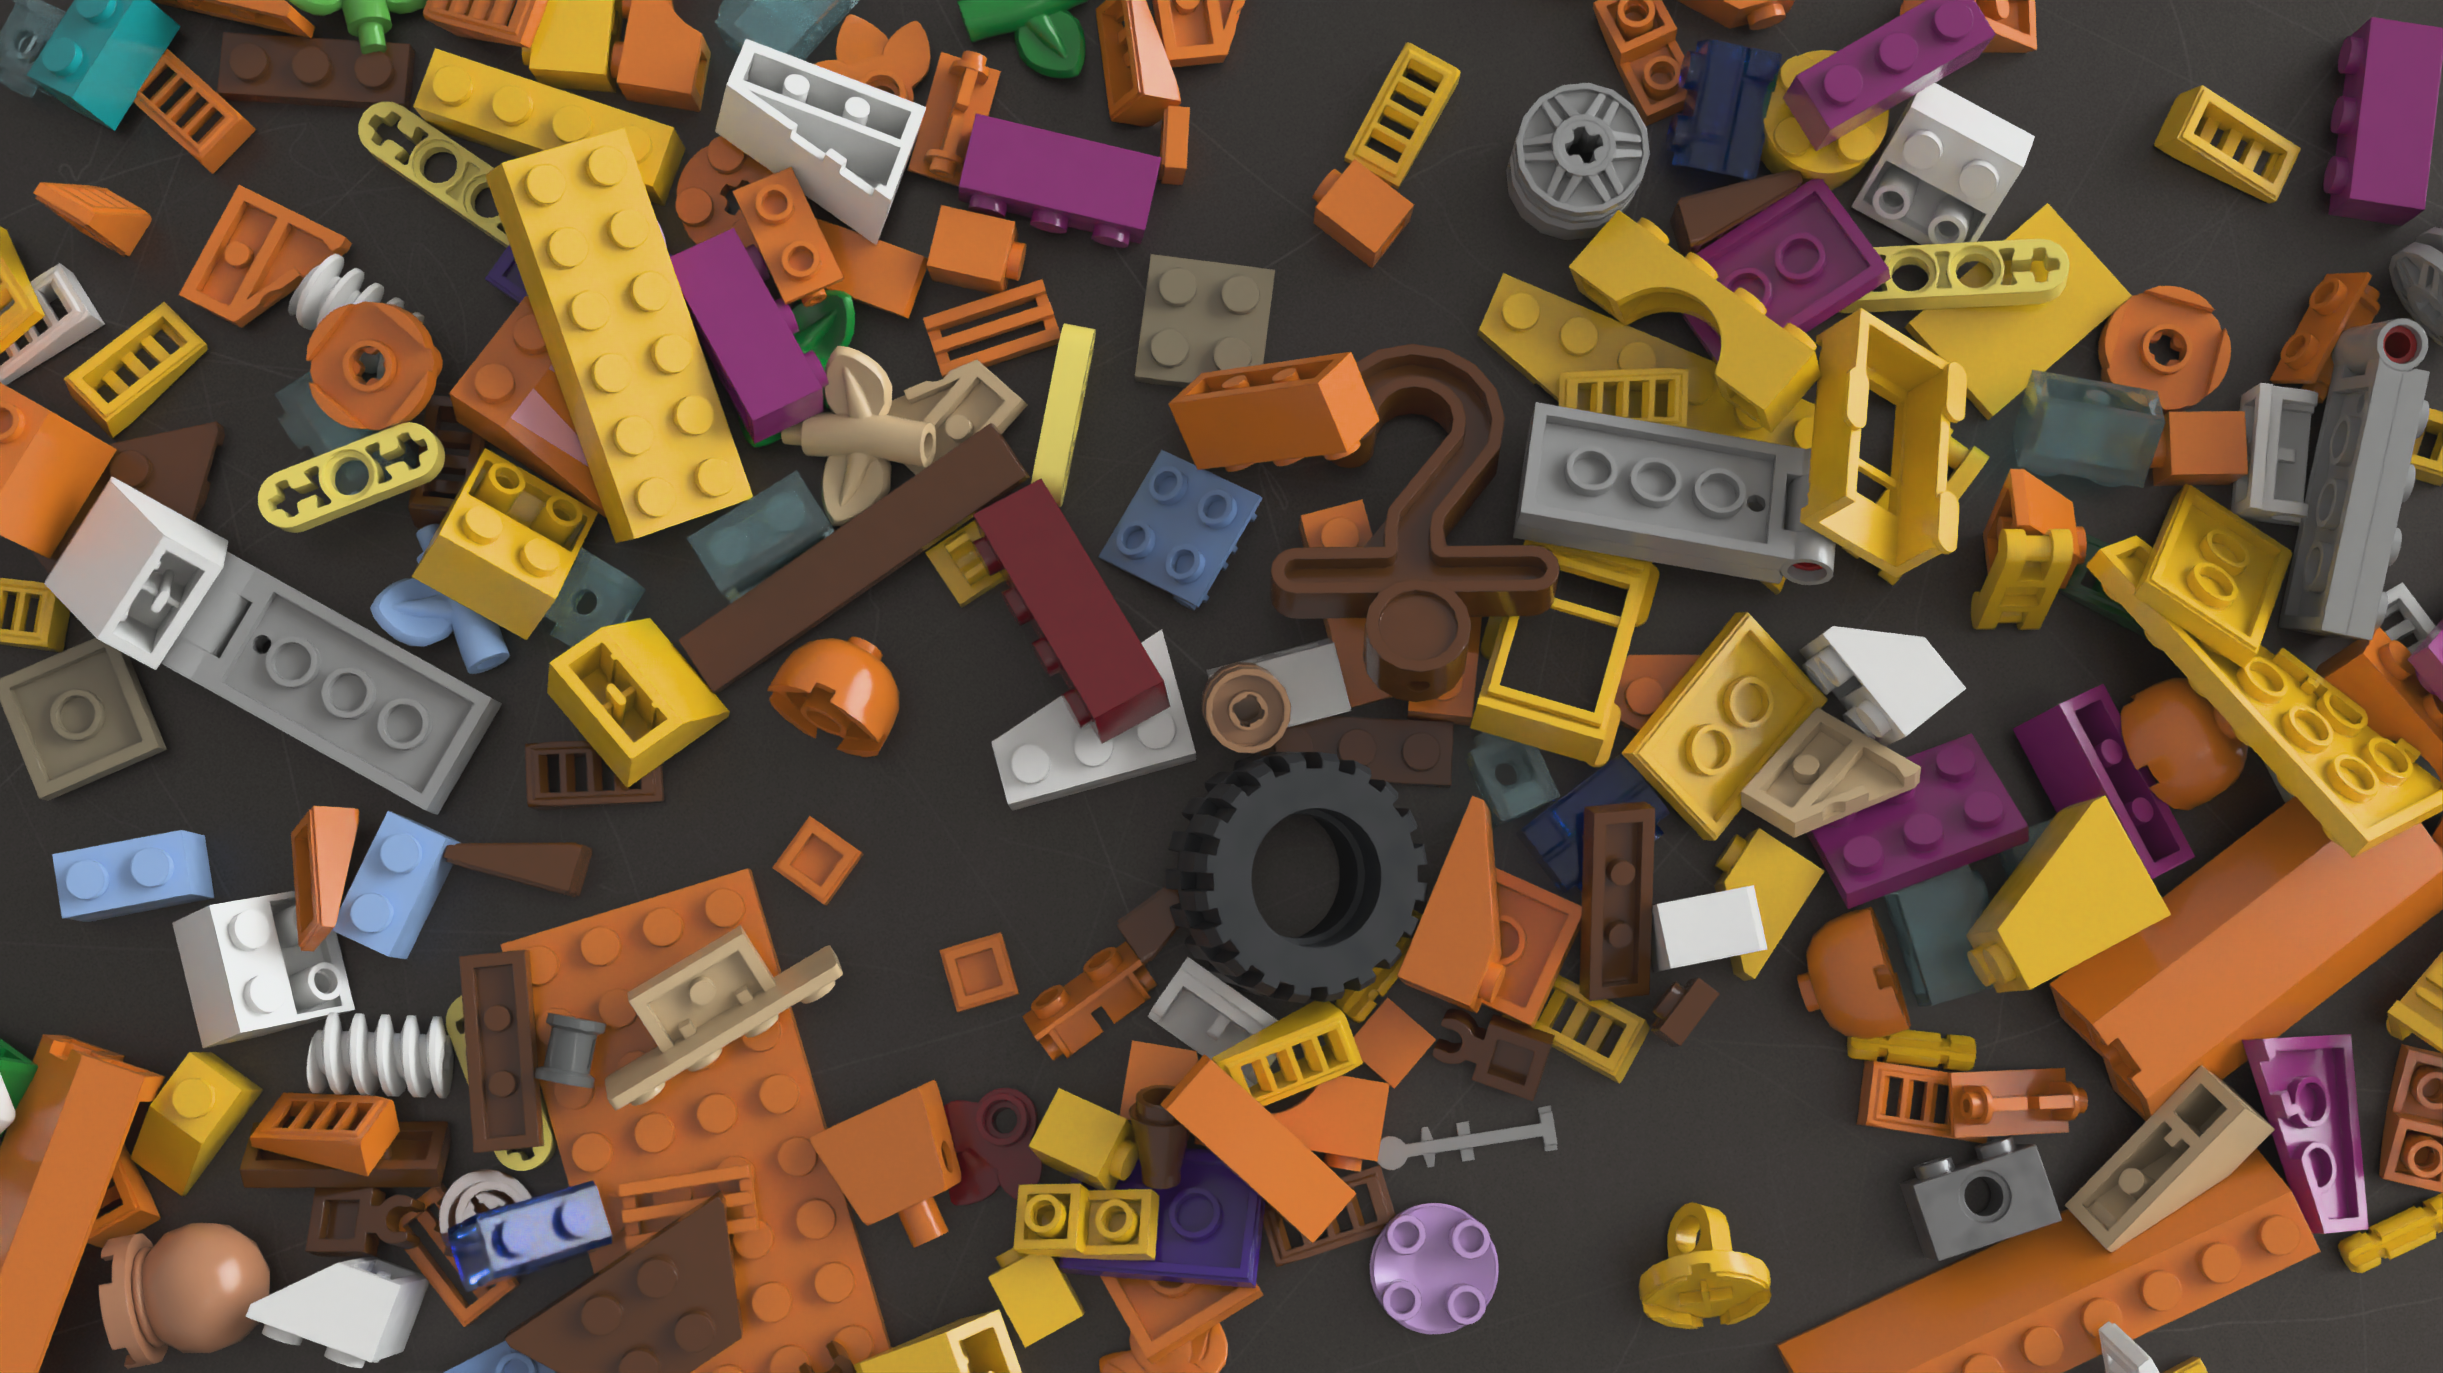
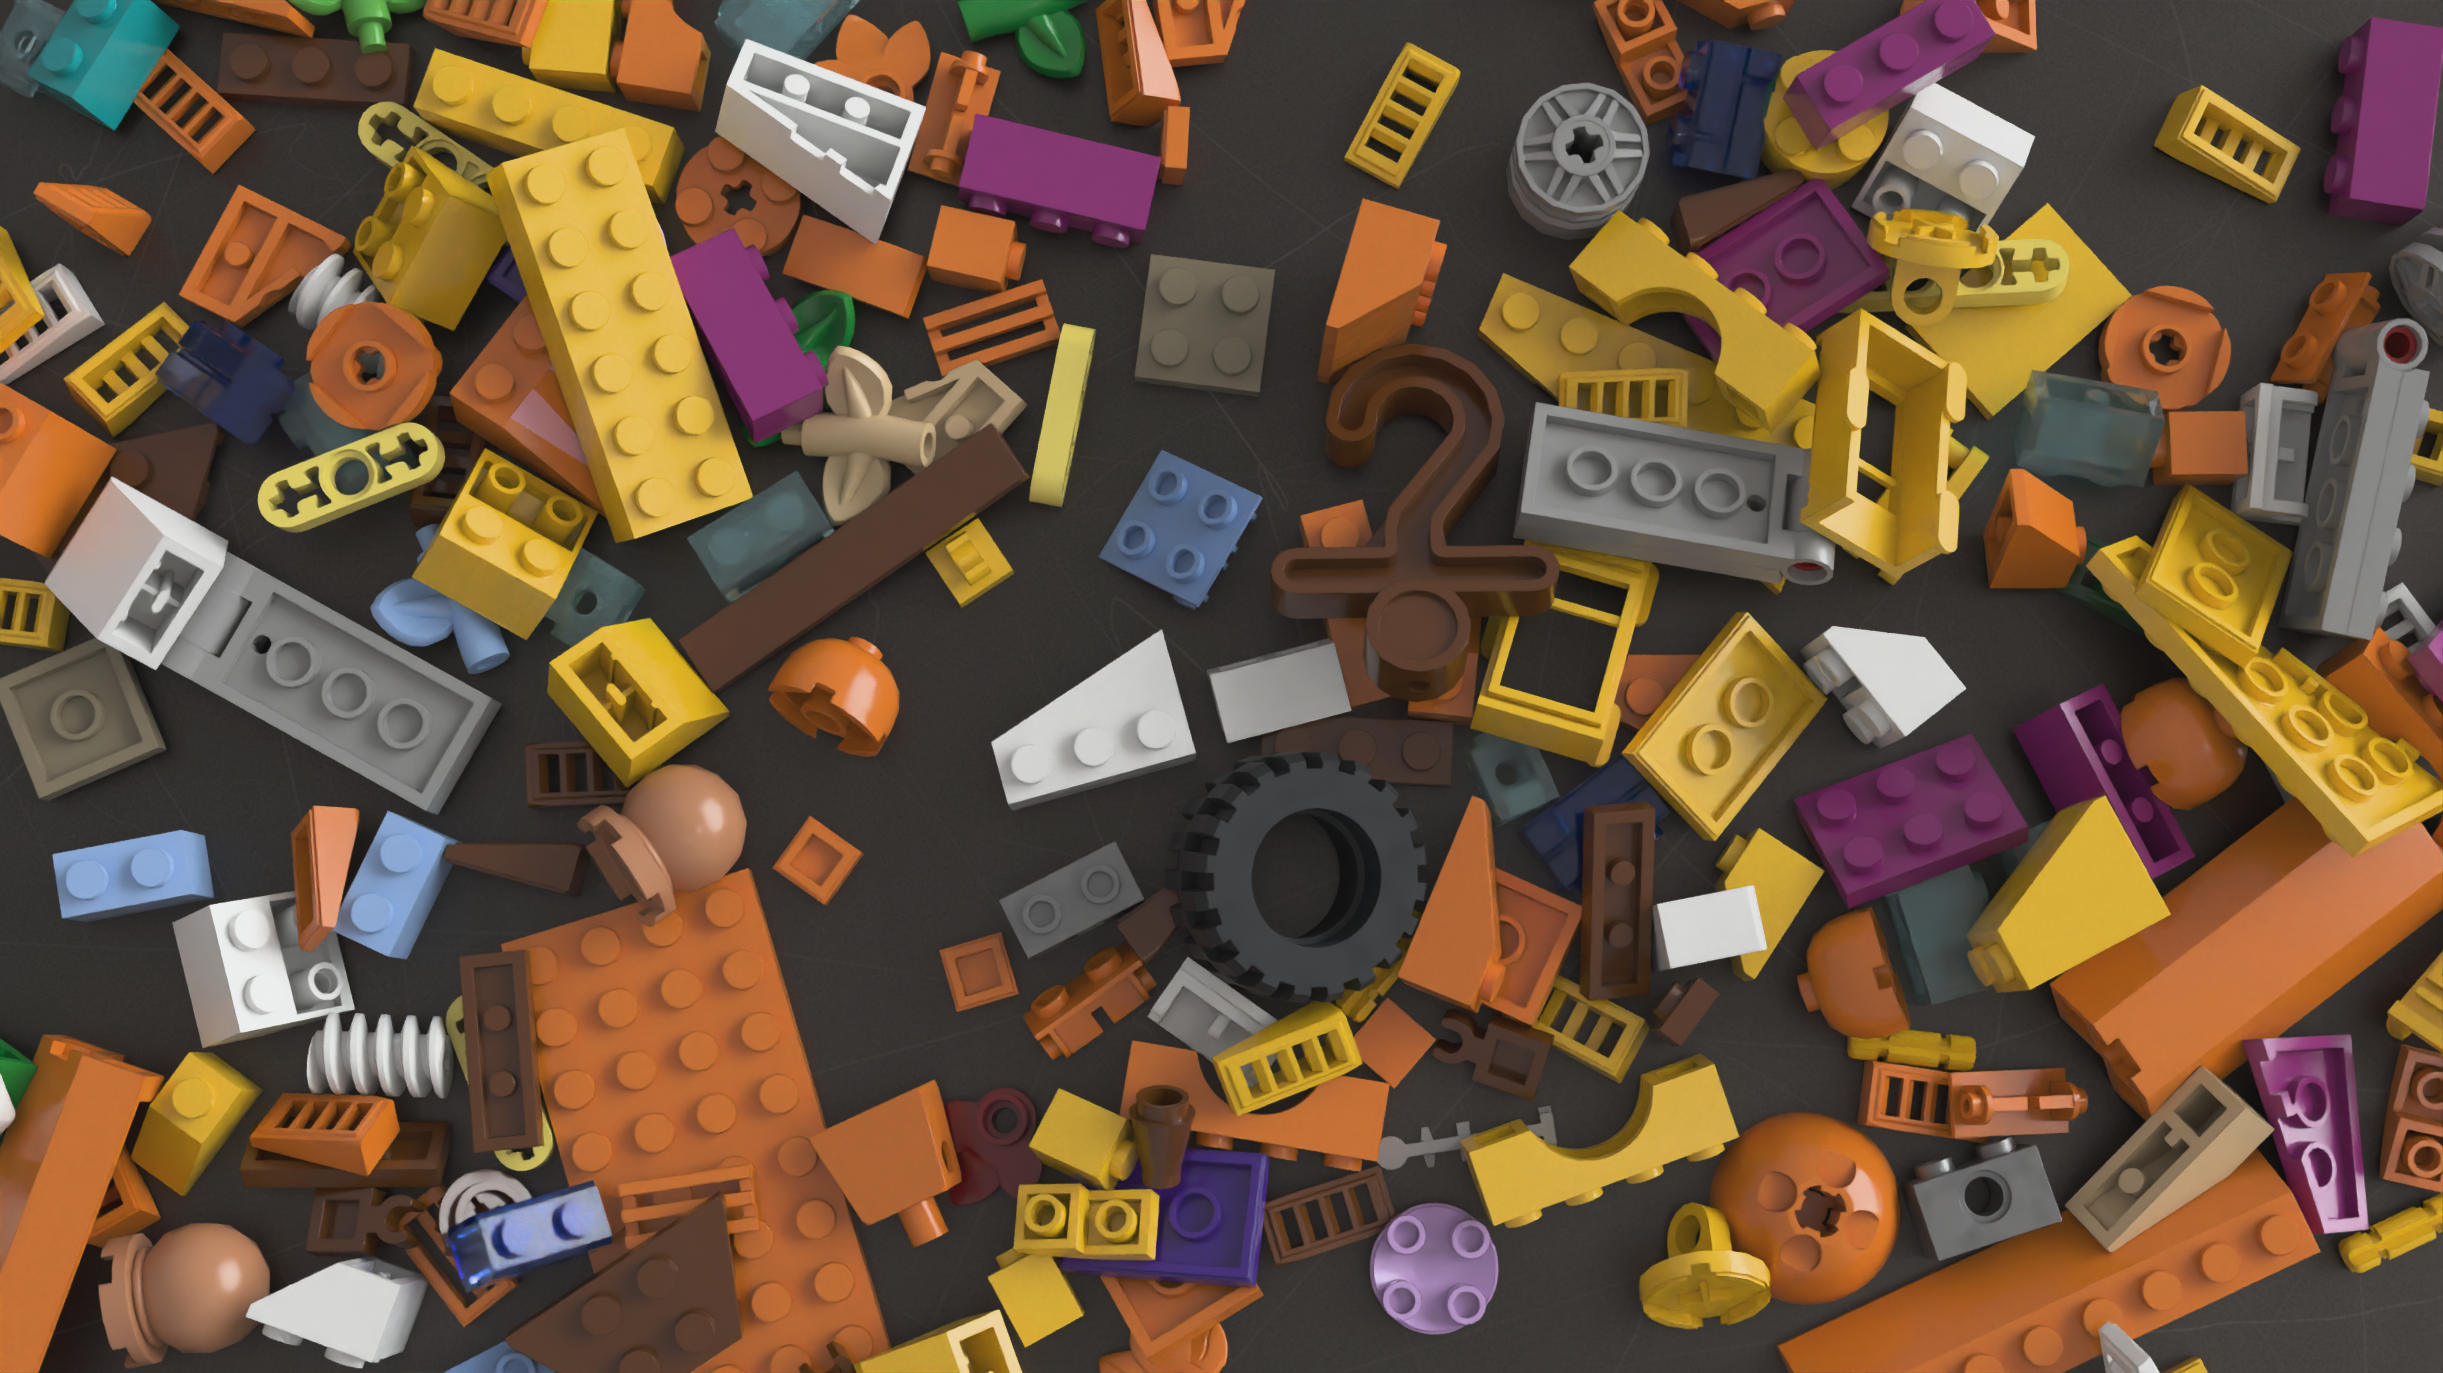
(228, 378): none -> clear blue brick
(430, 239): none -> yellow slope
(570, 1050): dark grey bush -> none
(672, 835): none -> nougat tile
(710, 1003): tan bracket -> none
(789, 237): orange hinge -> none
(1071, 612): dark red brick -> none
(1072, 901): none -> flat silver brick
(1245, 707): medium nougat wheel -> none
(1258, 1148): orange slope -> none
(1275, 412): orange brick -> none
(1361, 211): orange brick -> none
(1381, 286): none -> orange slope
(1675, 1117): none -> yellow arch
(1776, 1218): none -> orange piece
(1825, 776): tan wing -> none
(1933, 248): none -> yellow tile
(2023, 579): yellow plate -> none

